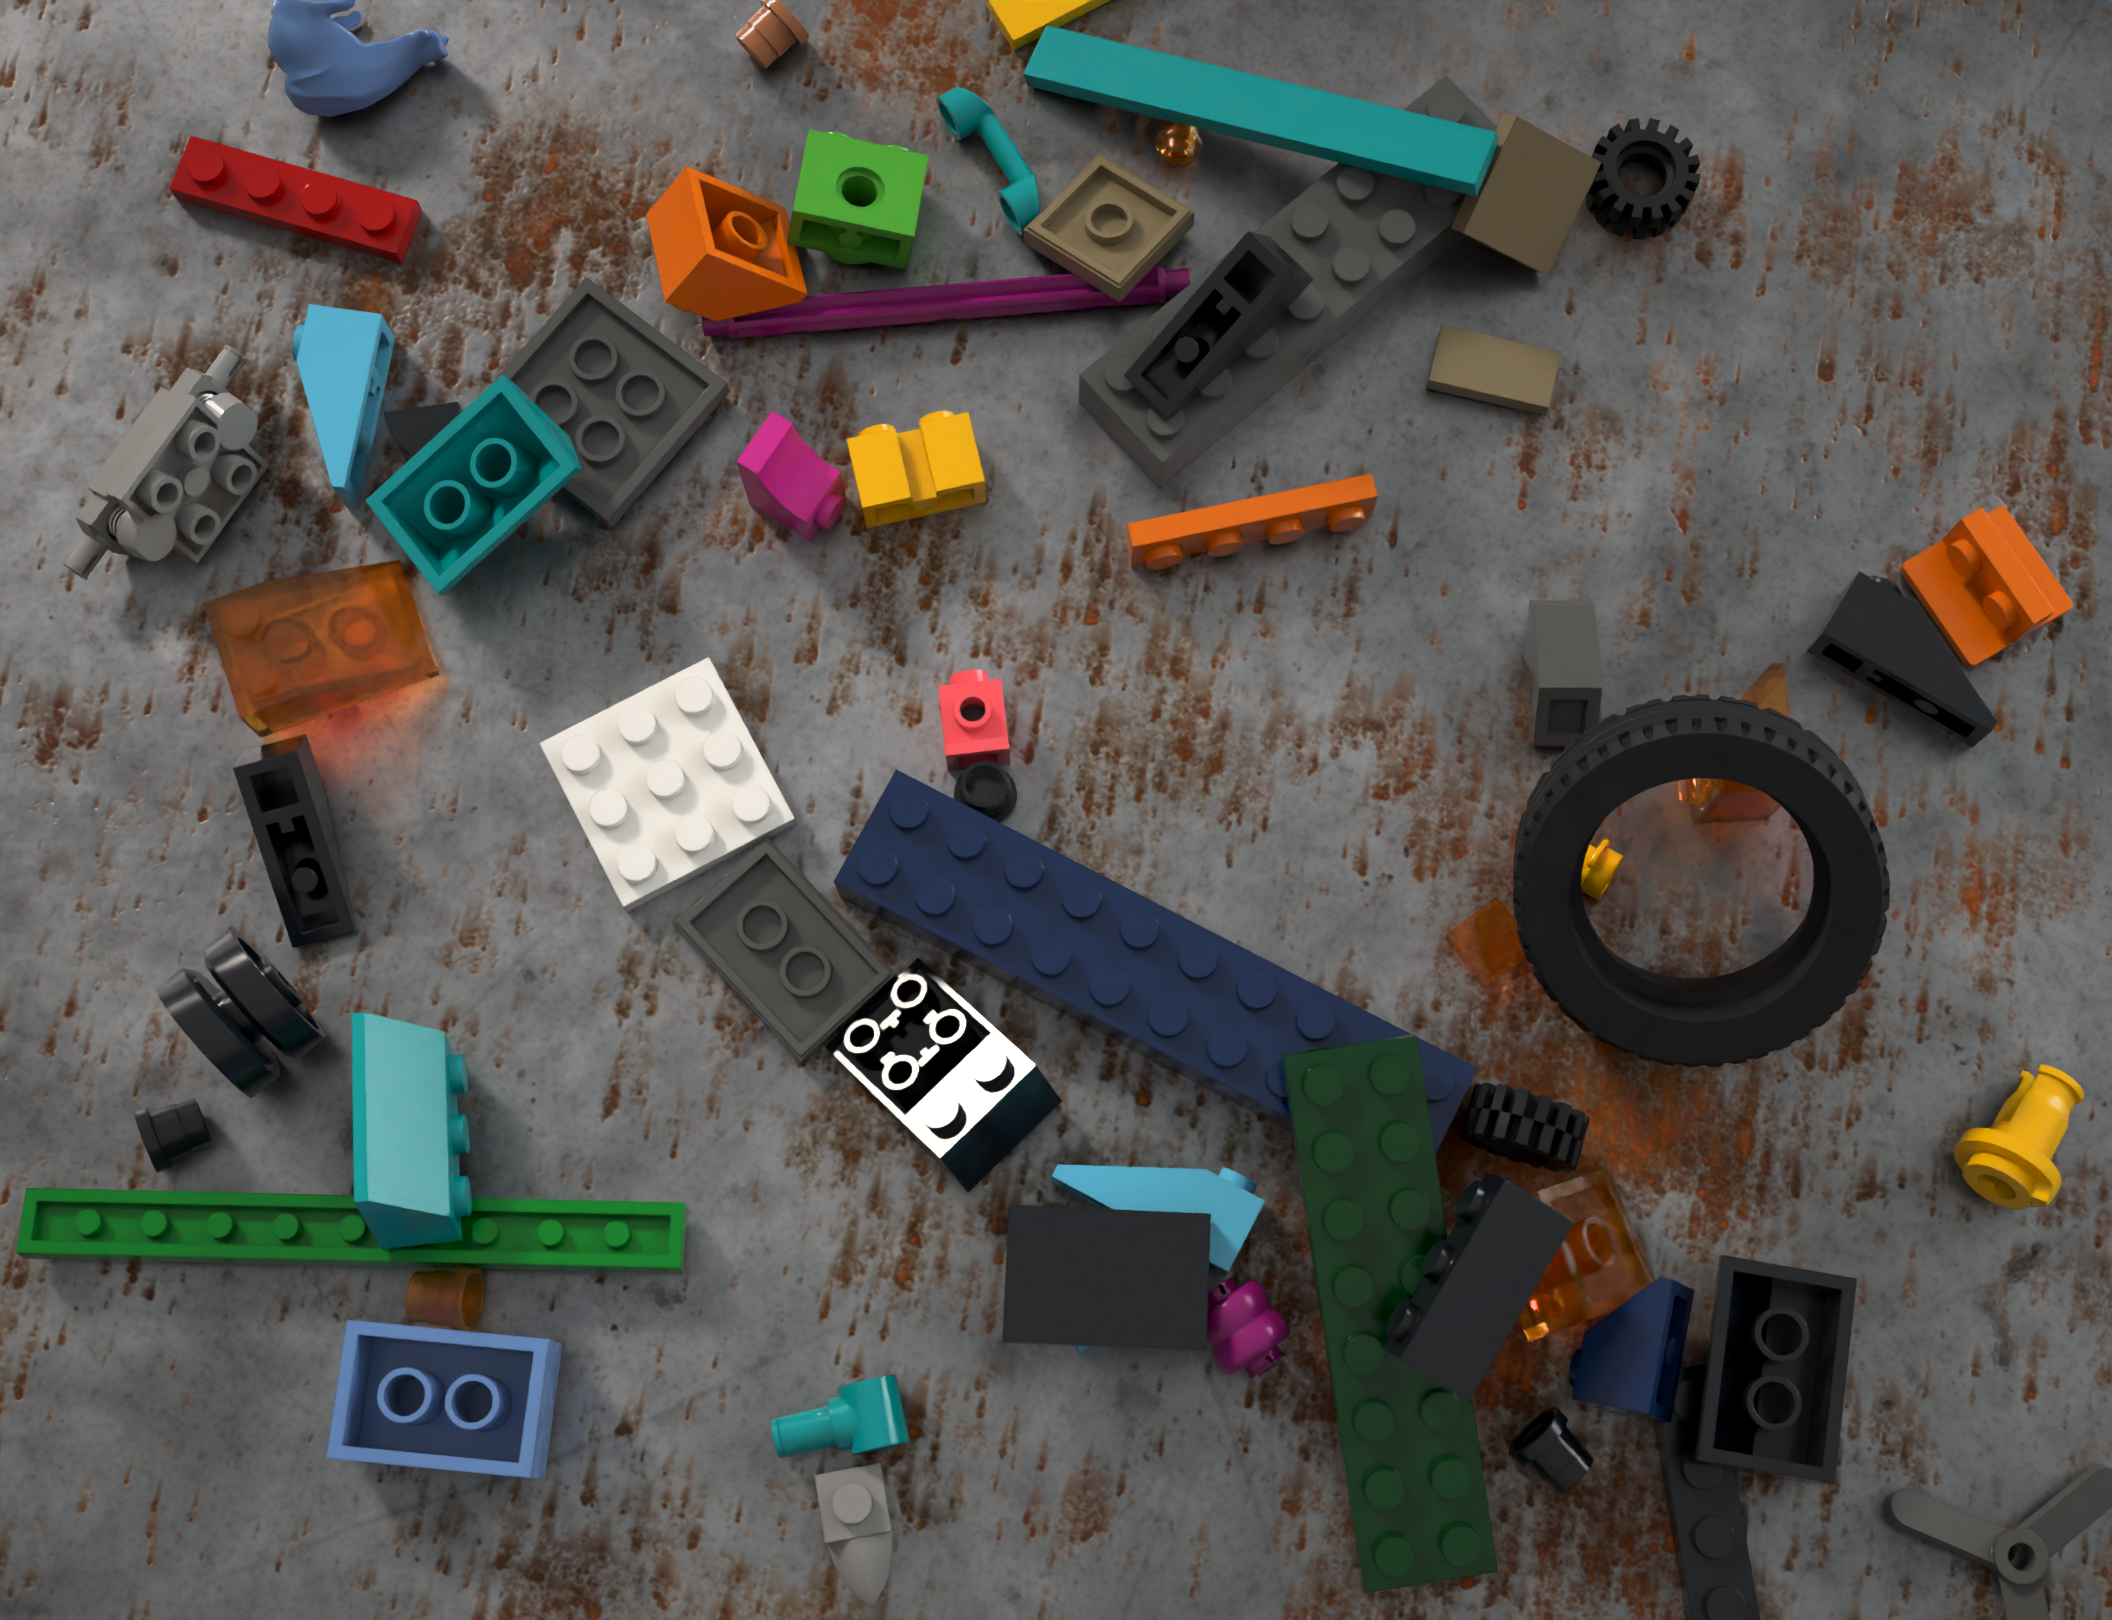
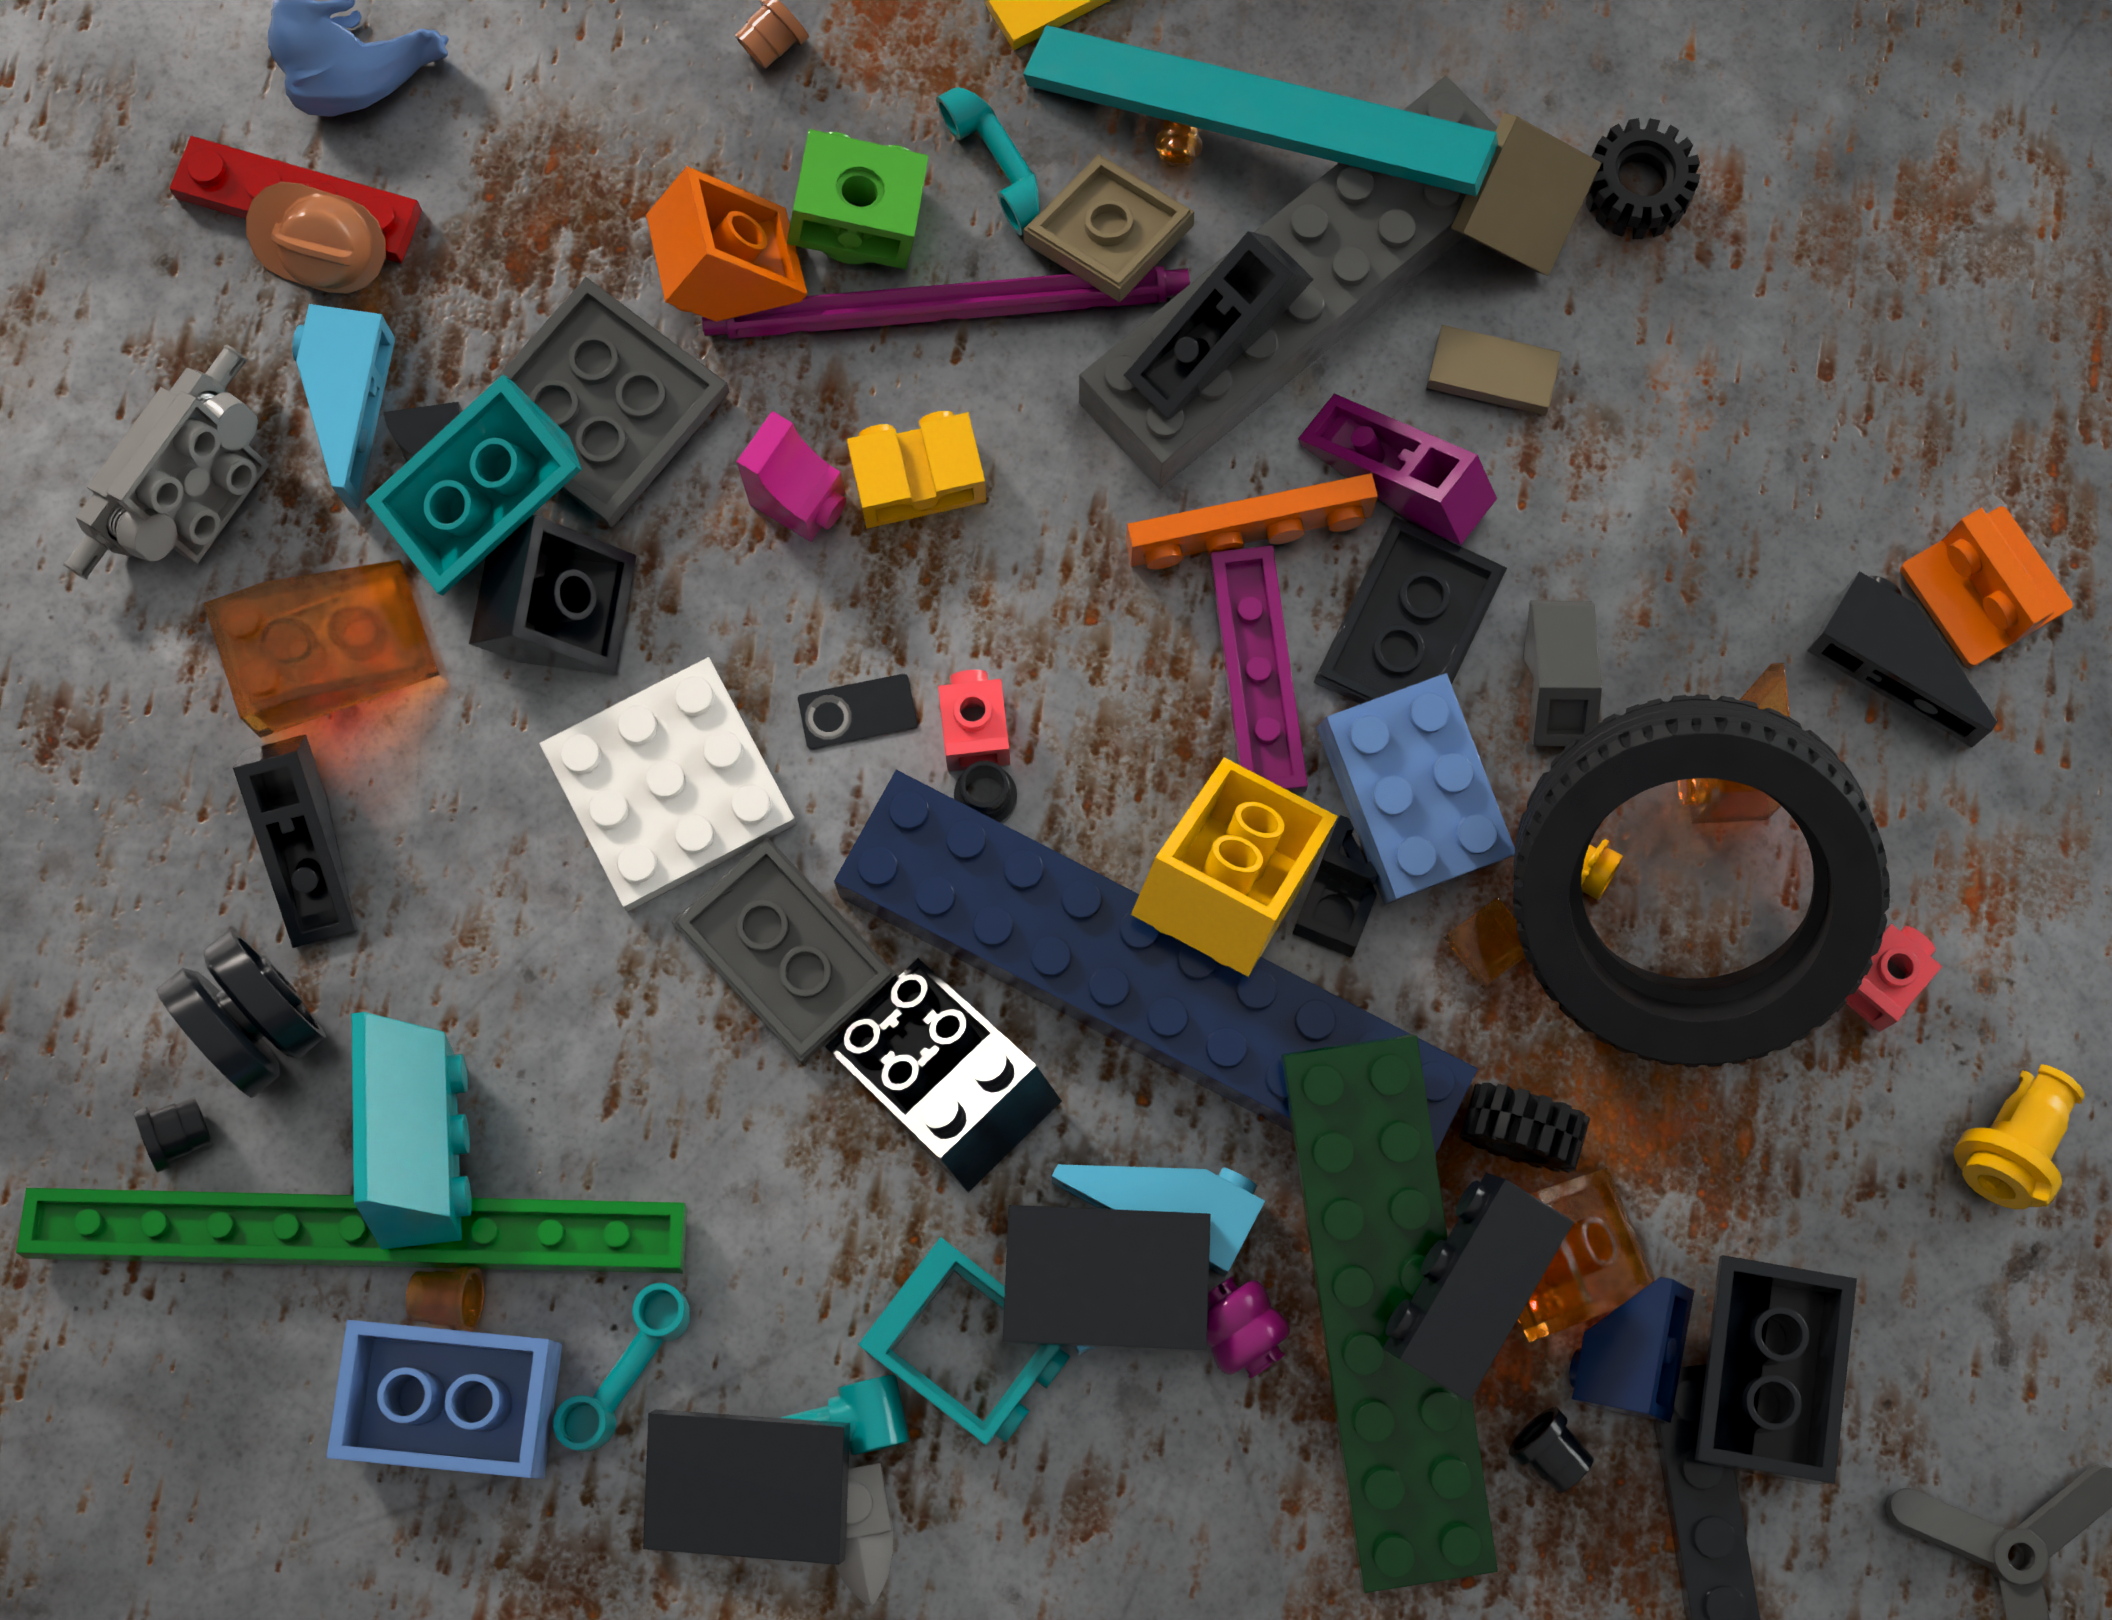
(315, 238): none -> nougat piece
(554, 598): none -> black slope
(590, 1422): none -> teal bar
(746, 1486): none -> black tile
(857, 711): none -> black sticker
(907, 1308): none -> teal window
(1234, 866): none -> yellow brick
(1258, 666): none -> magenta plate
(1339, 894): none -> black slope
(1409, 615): none -> black tile
(1412, 470): none -> magenta slope
(1415, 788): none -> medium blue brick
(1881, 996): none -> coral brick

